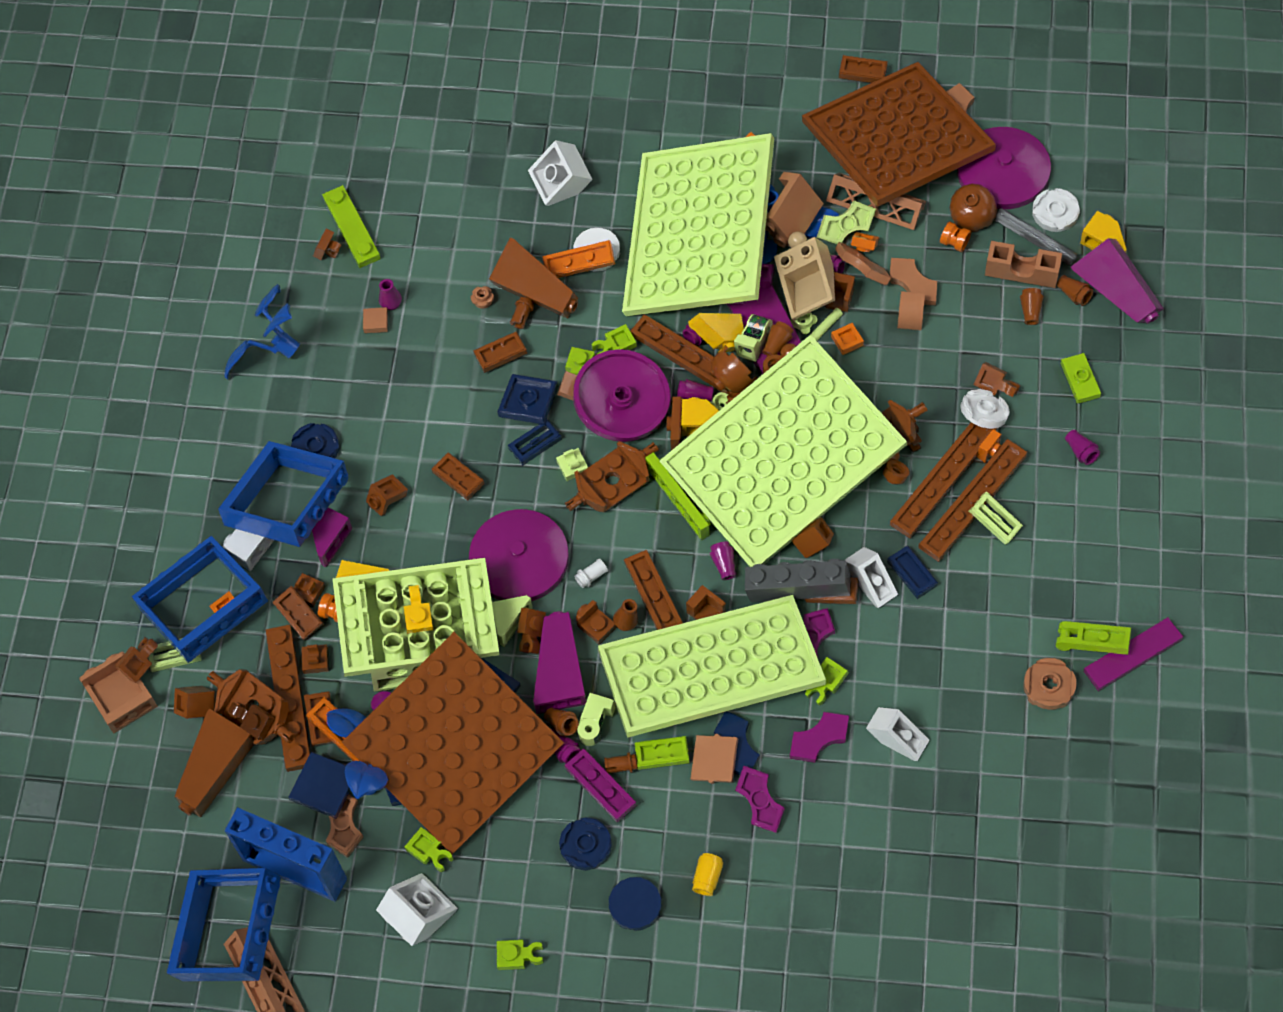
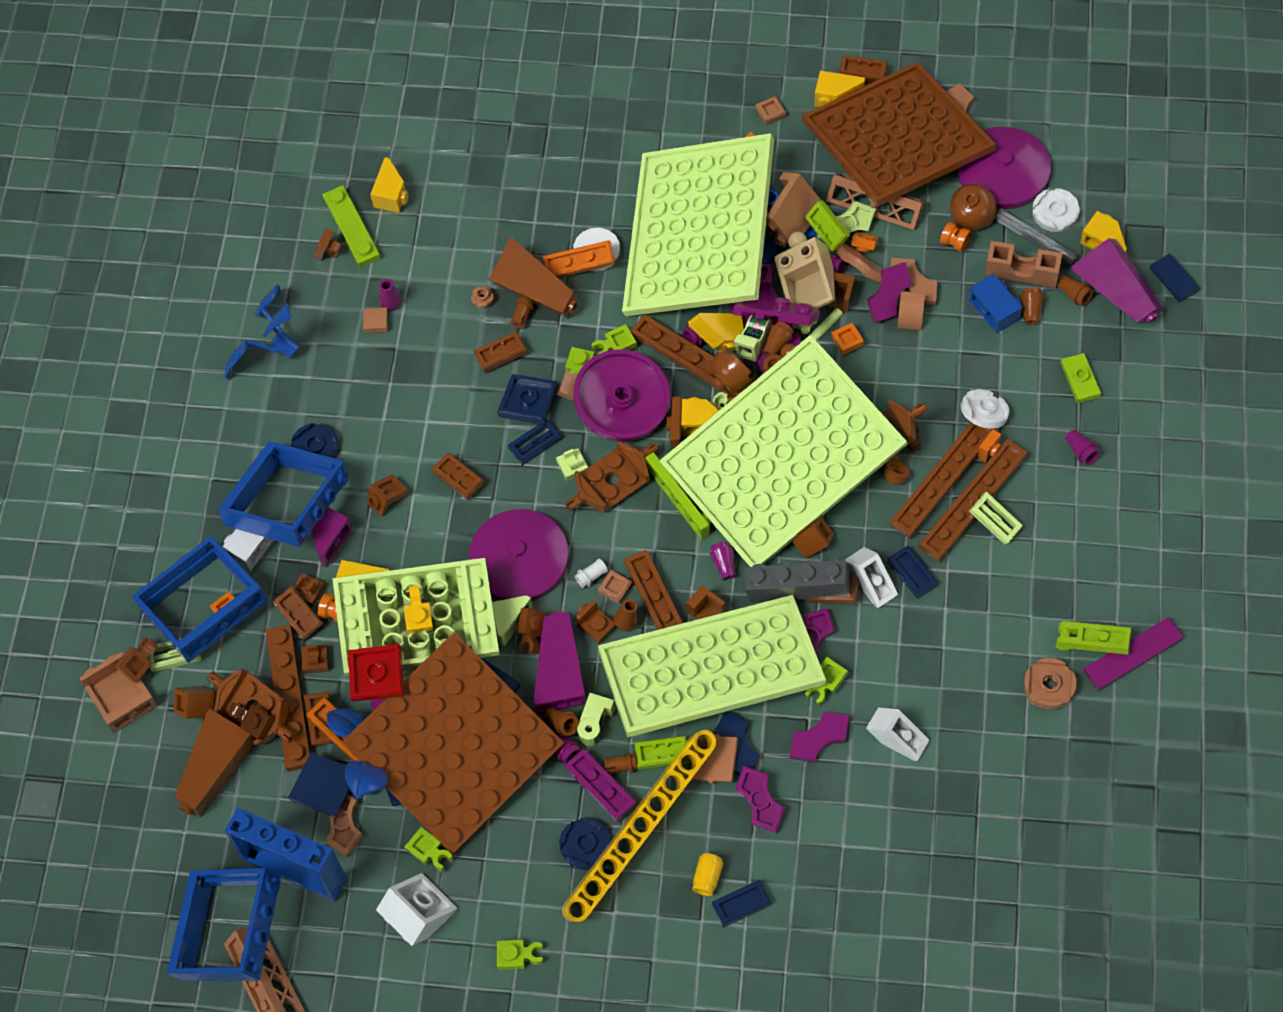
(375, 672): none -> red tile
(389, 189): none -> yellow slope
(559, 173): white slope -> none
(615, 587): none -> nougat tile
(628, 830): none -> yellow beam
(635, 903): dark blue tile -> none
(689, 389): magenta cone -> none
(741, 903): none -> dark blue tile
(770, 110): none -> nougat tile
(779, 307): none -> magenta wing
(827, 225): none -> lime plate
(835, 85): none -> yellow slope
(884, 301): none -> magenta tile
(993, 380): dark orange plate -> none
(995, 303): none -> blue brick
(1174, 277): none -> dark blue tile

